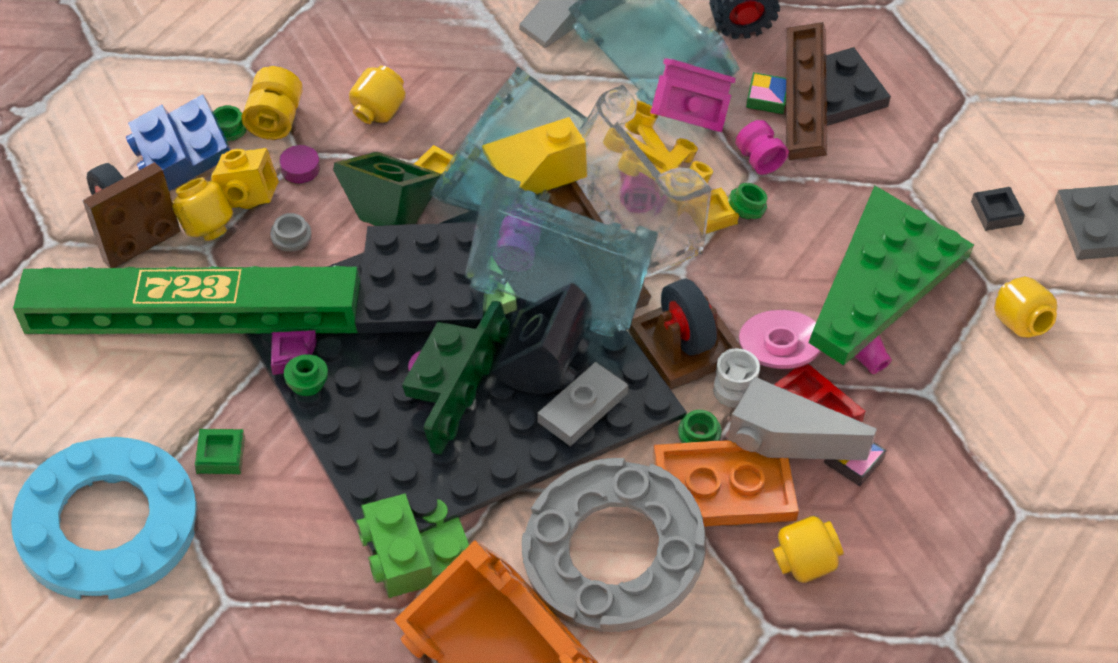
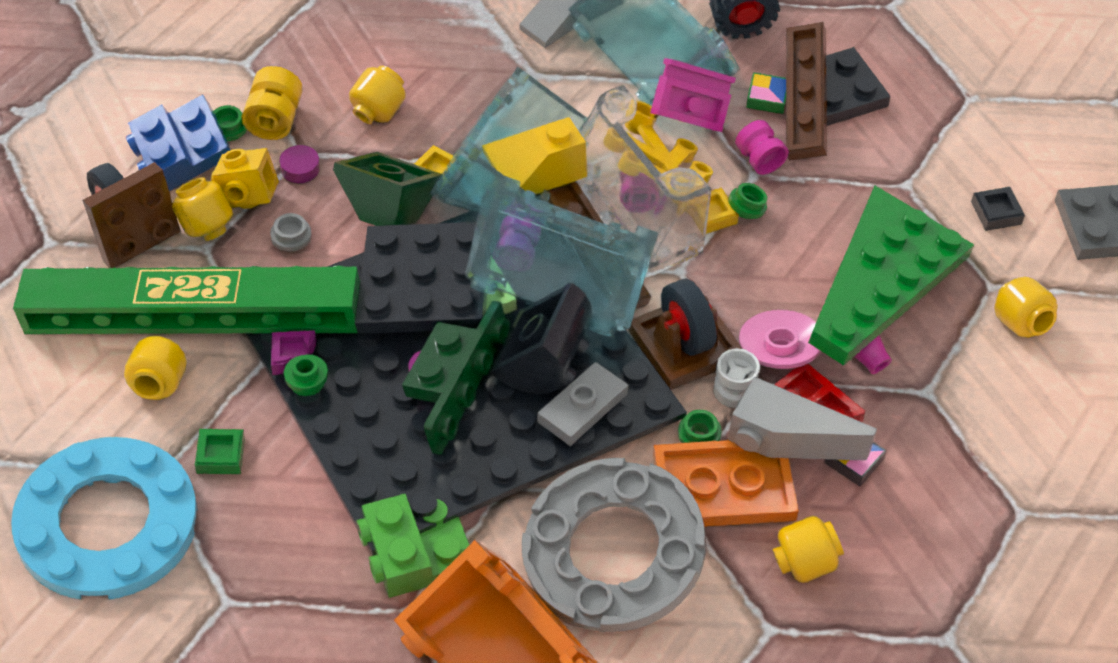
(155, 368): none -> yellow head

